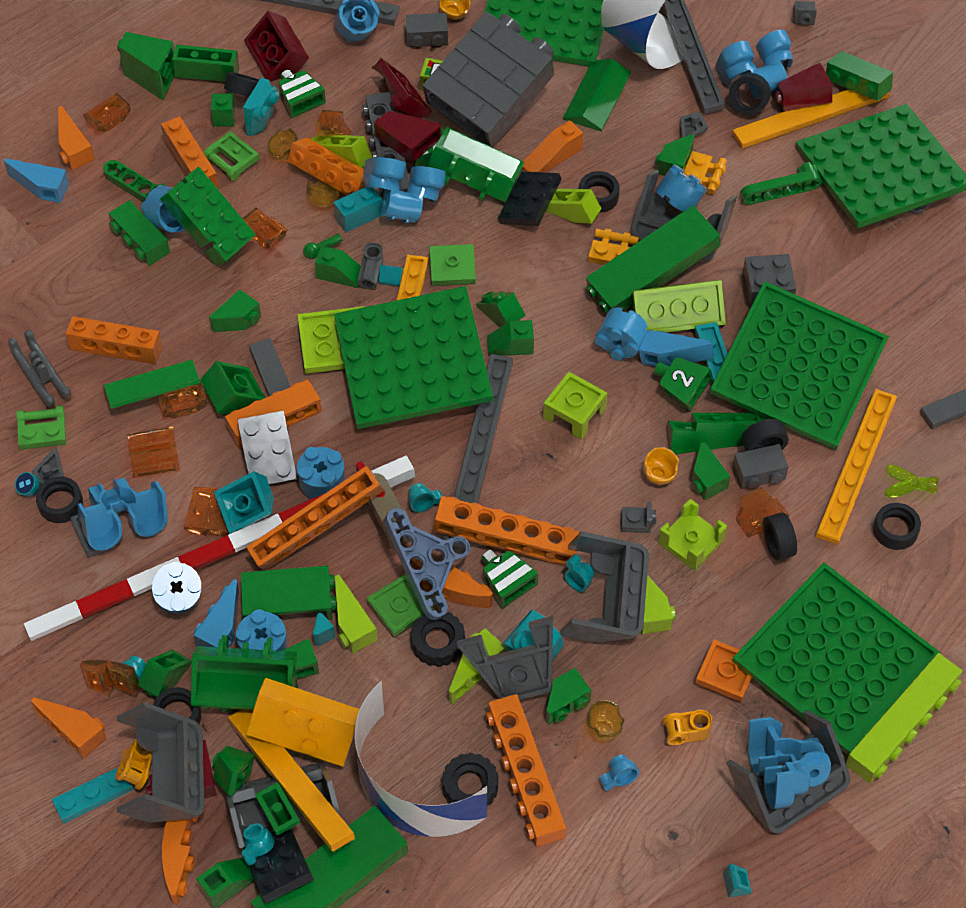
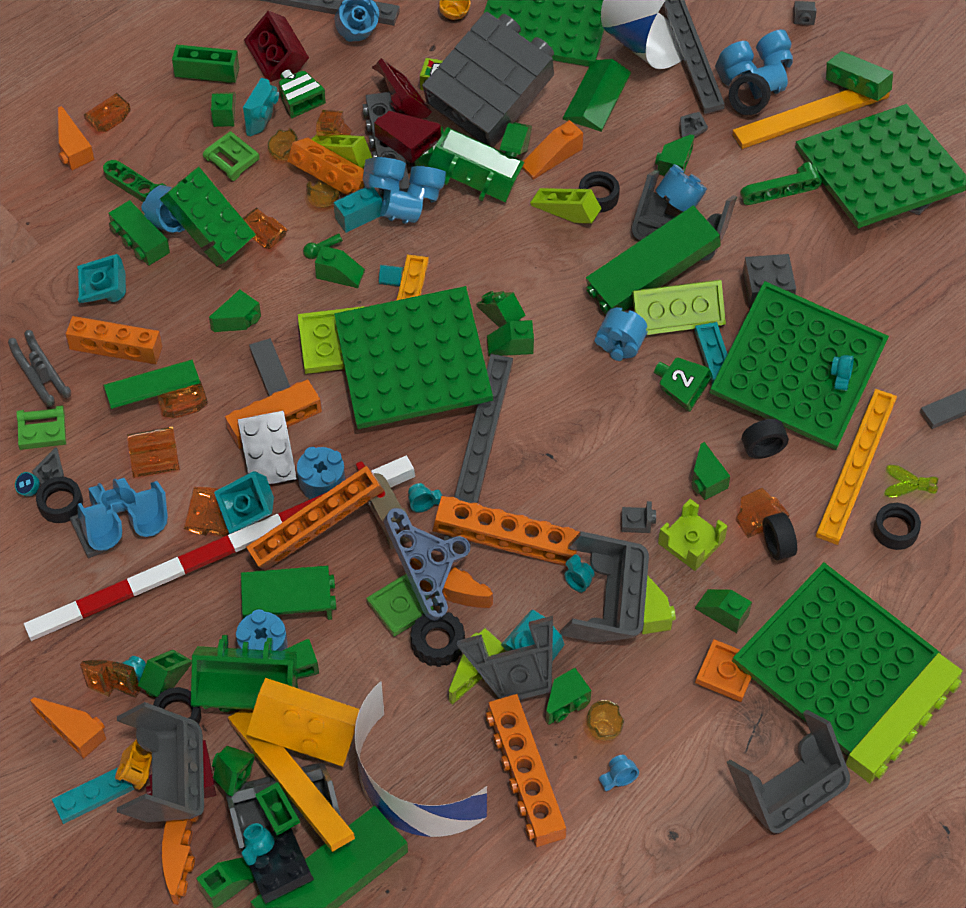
(41, 180): dark azure slope -> none
(102, 280): none -> teal slope
(147, 62): green slope -> none
(176, 574): brick -> none
(186, 149): orange brick -> none
(220, 619): dark azure slope -> none
(230, 387): green slope -> none
(240, 84): black tyre -> none
(323, 630): teal slope -> none
(354, 624): lime slope -> none
(370, 266): dark grey piece -> none
(426, 30): dark grey brick -> none
(452, 265): bright green plate -> none
(468, 763): black tyre -> none
(507, 576): green torso -> none
(516, 139): none -> green slope
(529, 198): black plate -> none
(575, 402): lime panel -> none
(603, 251): light orange plate -> none
(660, 466): light orange hair -> none
(666, 347): dark azure slope -> none
(685, 727): light orange piece -> none
(700, 165): light orange plate -> none
(714, 429): green wedge -> none
(725, 607): none -> green slope
(736, 881): teal slope -> none
(760, 466): dark grey brick -> none
(804, 762): dark azure piece -> none
(805, 89): dark red slope -> none
(842, 367): none -> teal piece

